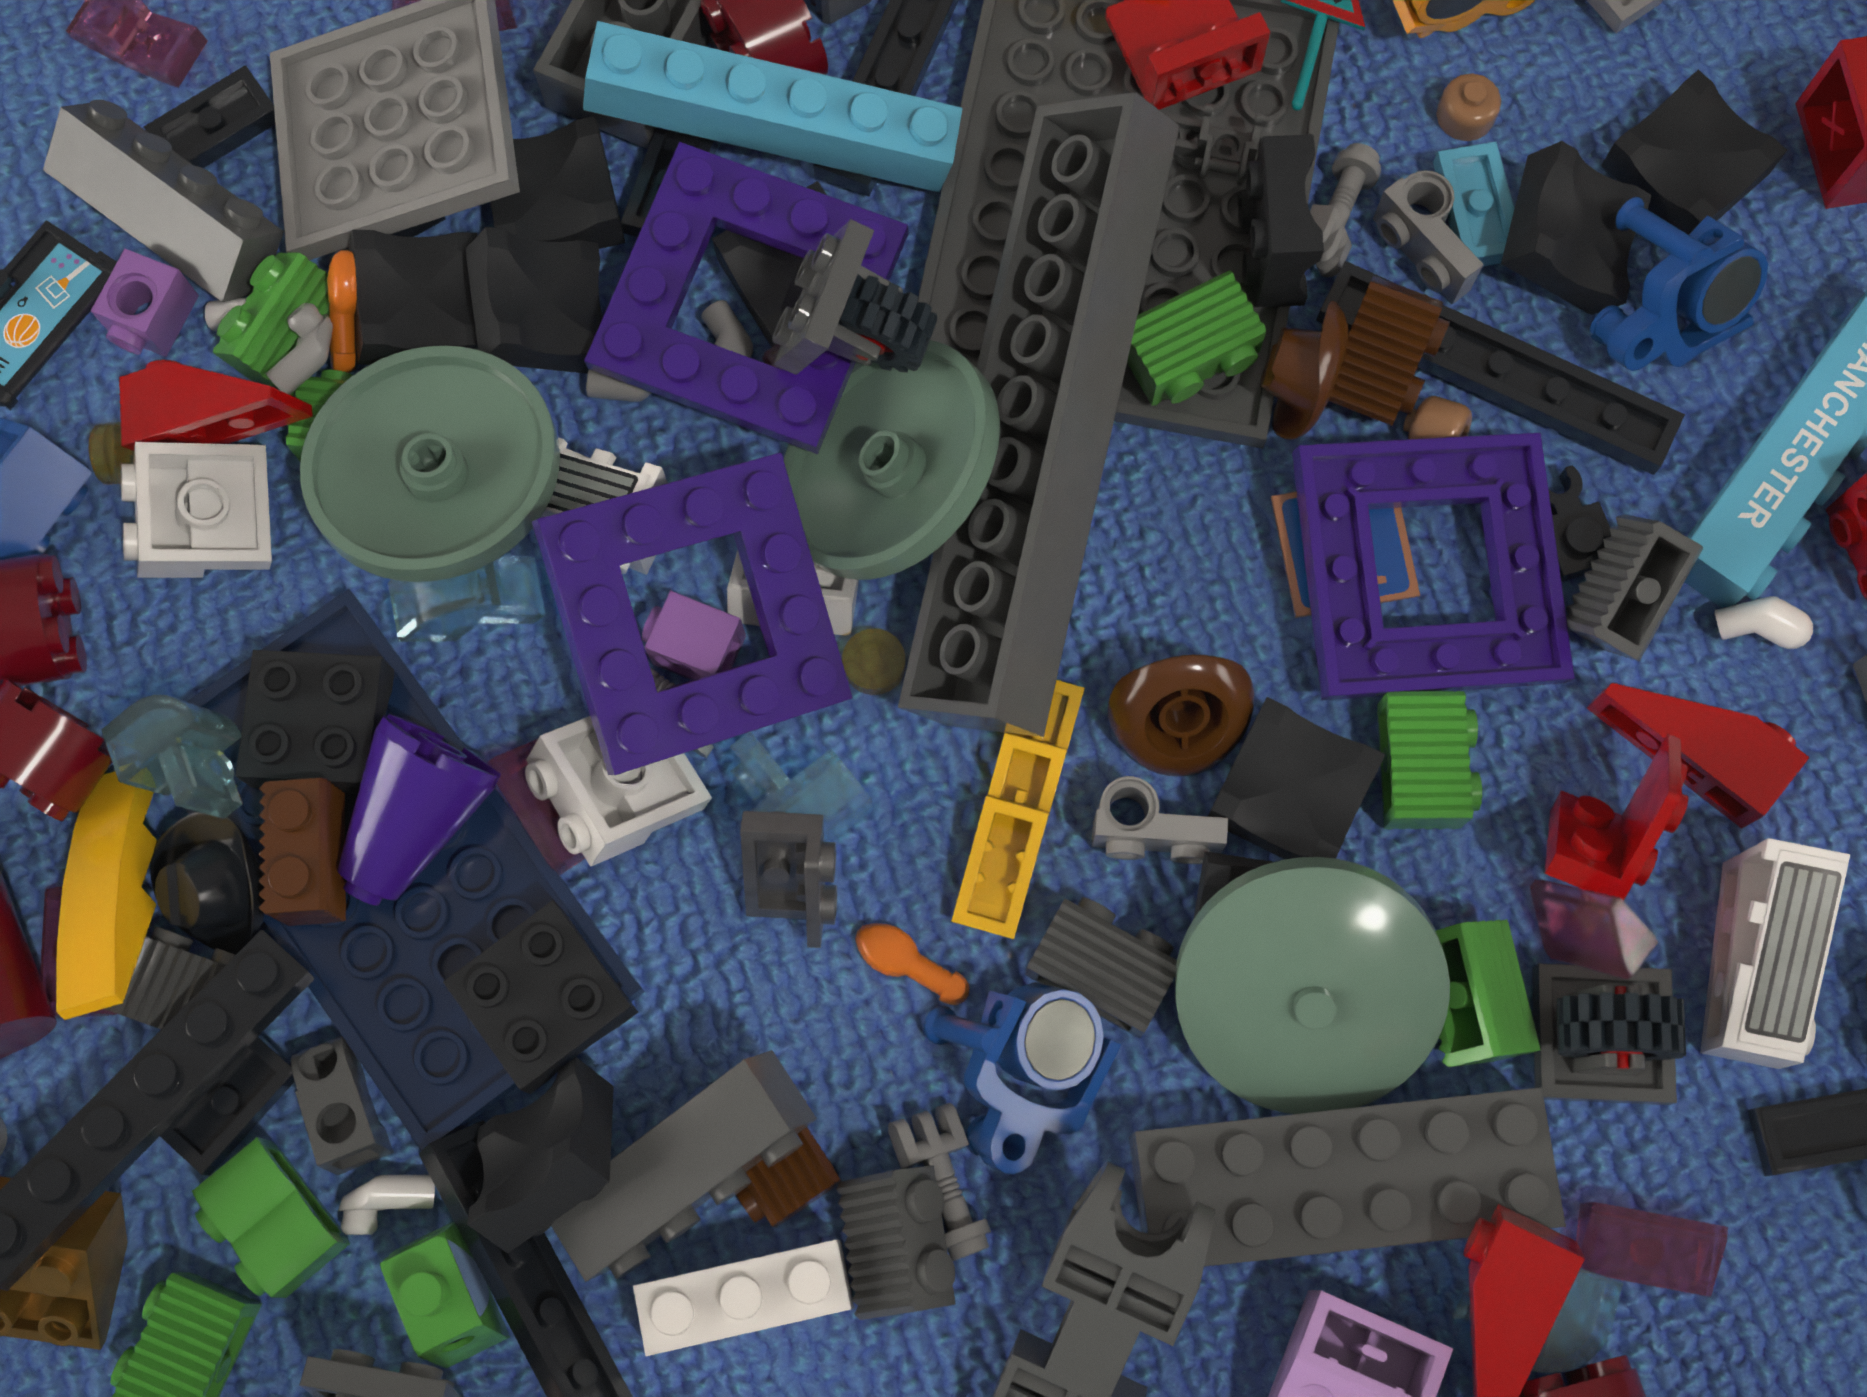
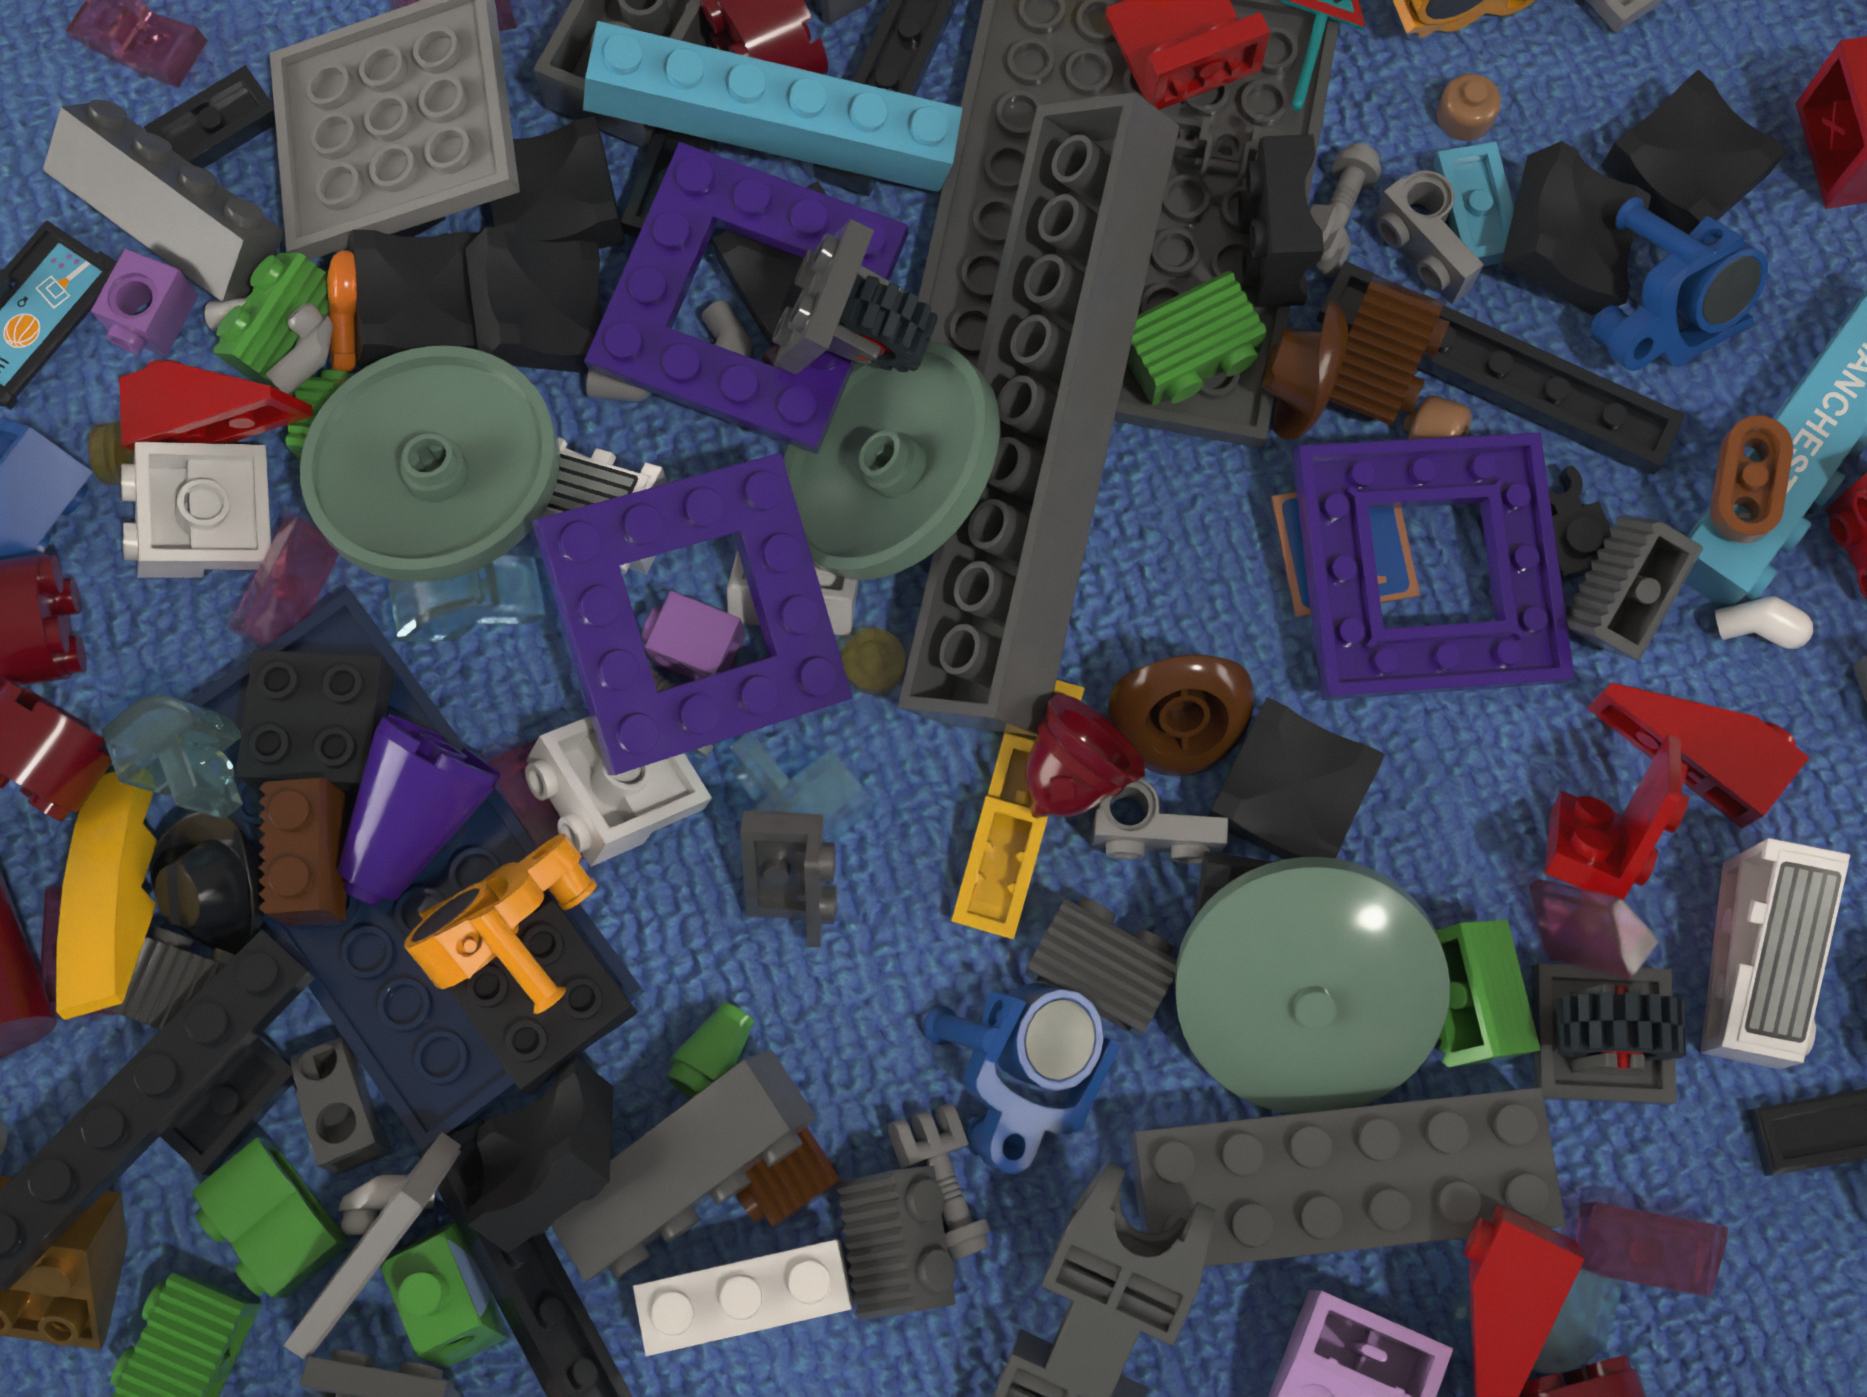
(285, 583): none -> clear pink slope
(374, 1246): none -> light grey tile
(484, 918): none -> light orange piece
(710, 1050): none -> bright green cone
(897, 955): orange piece -> none
(1078, 760): none -> dark red piece
(1427, 760): bright green brick -> none
(1752, 484): none -> dark orange plate

